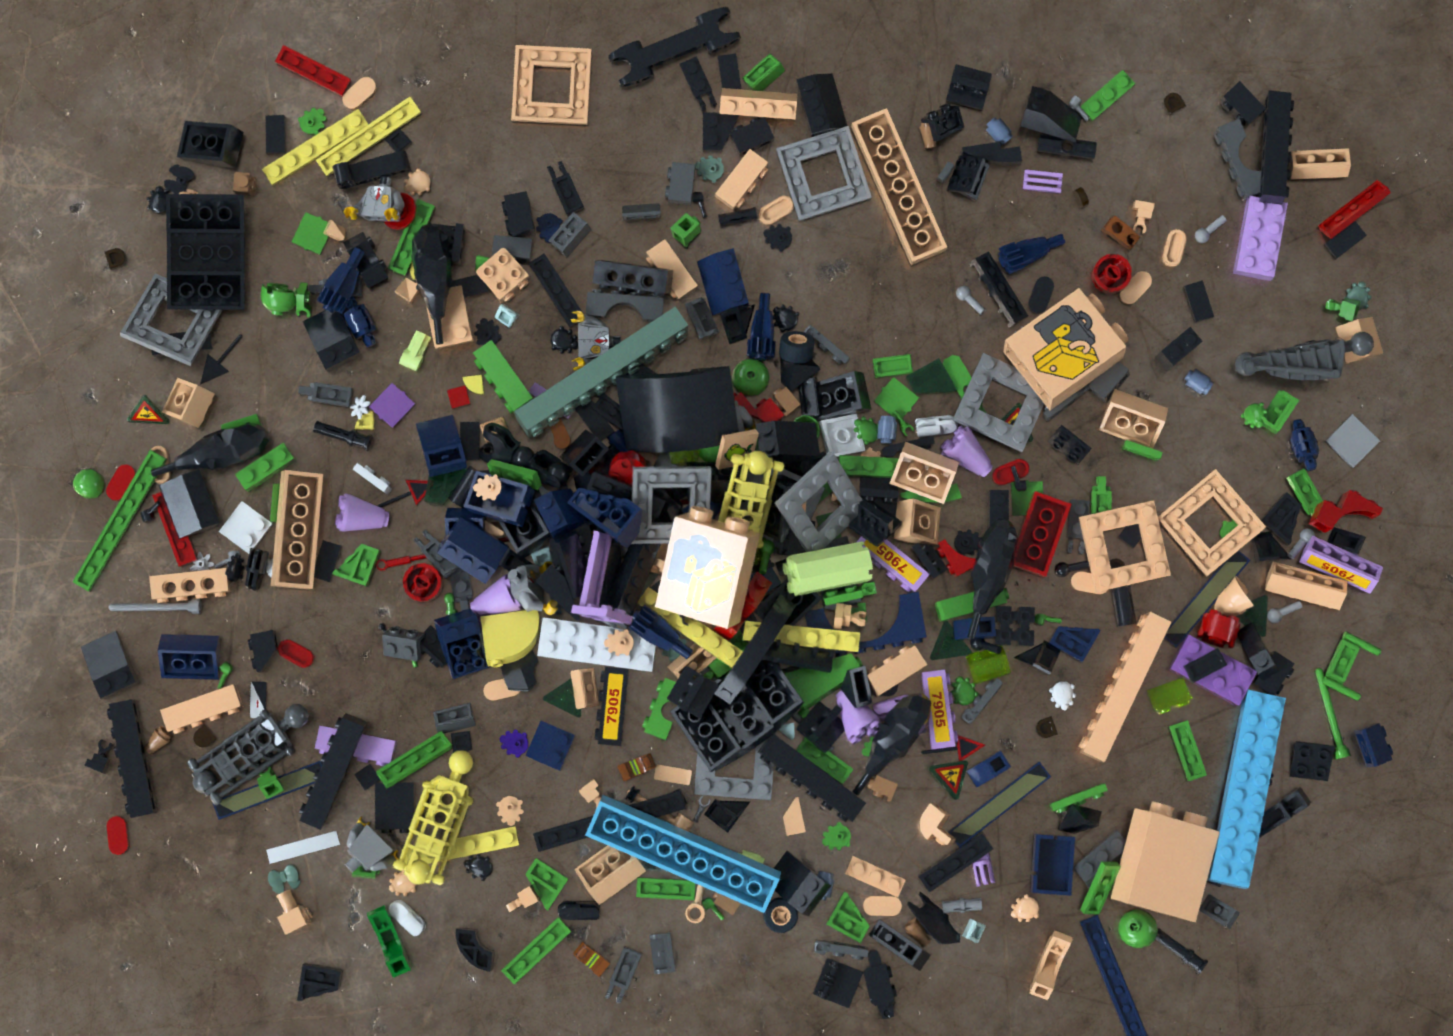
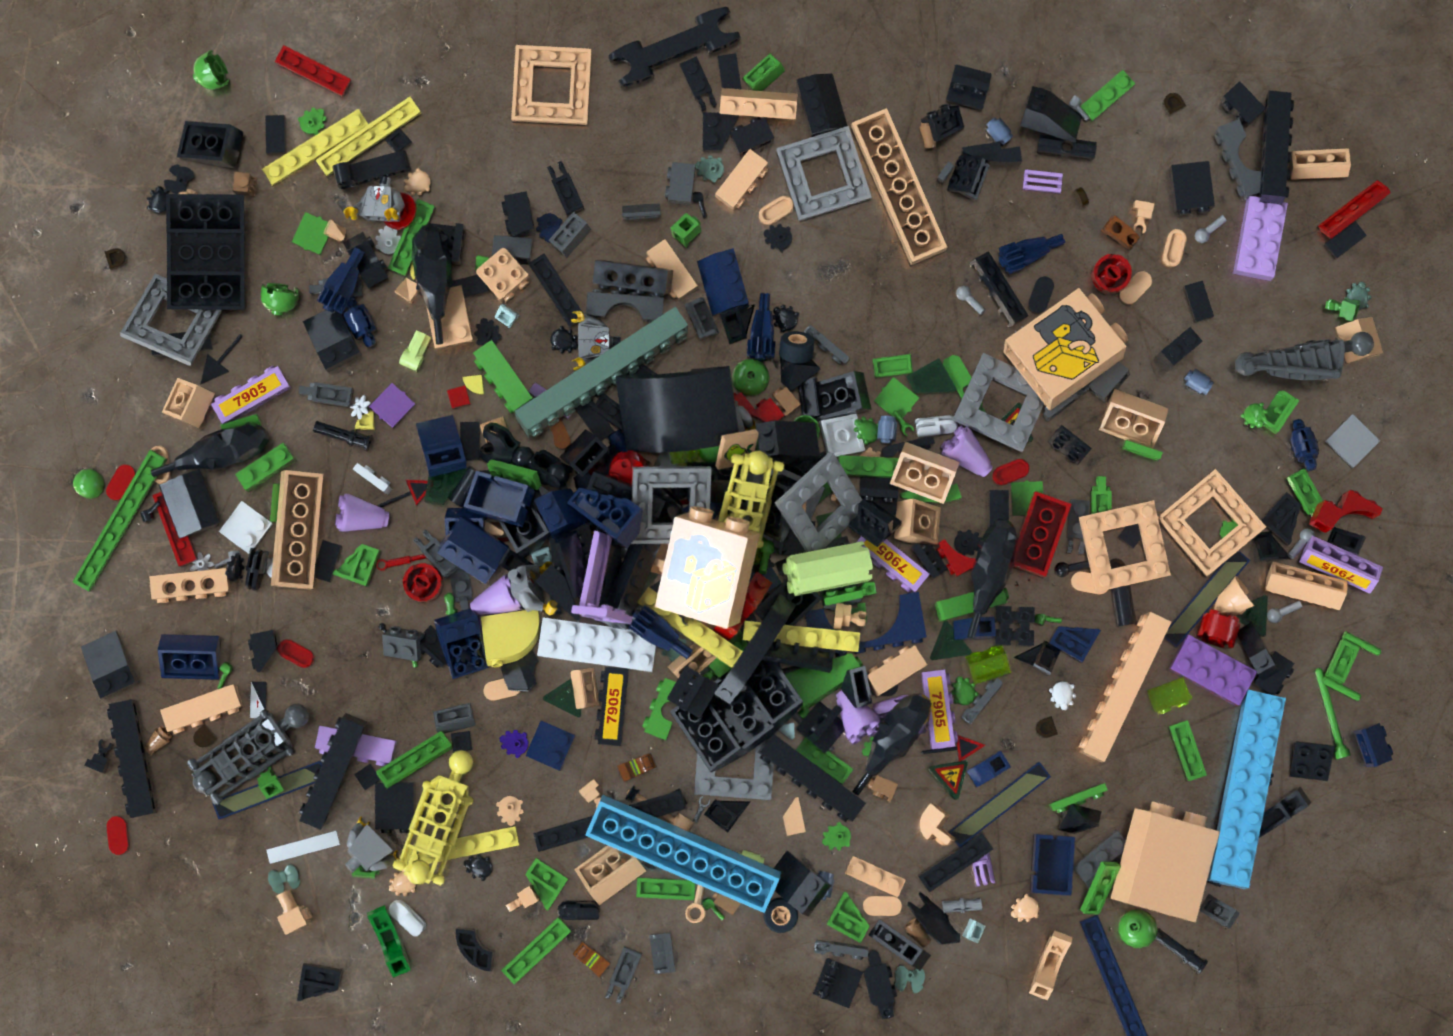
(147, 412): piece -> none
(193, 606): light grey piece -> none
(210, 71): none -> bright green cylinder
(251, 395): none -> brick
(302, 298): bright green plate -> none
(359, 93): light nougat tile -> none
(387, 240): none -> white piece
(488, 487): light nougat piece -> none
(620, 642): light nougat piece -> none
(672, 774): light nougat sticker -> none
(737, 216): black pin -> none
(903, 975): none -> sand green piece
(979, 644): black bar -> none
(1019, 485): black hand -> none
(1191, 187): none -> black brick
(1205, 665): black tile -> none

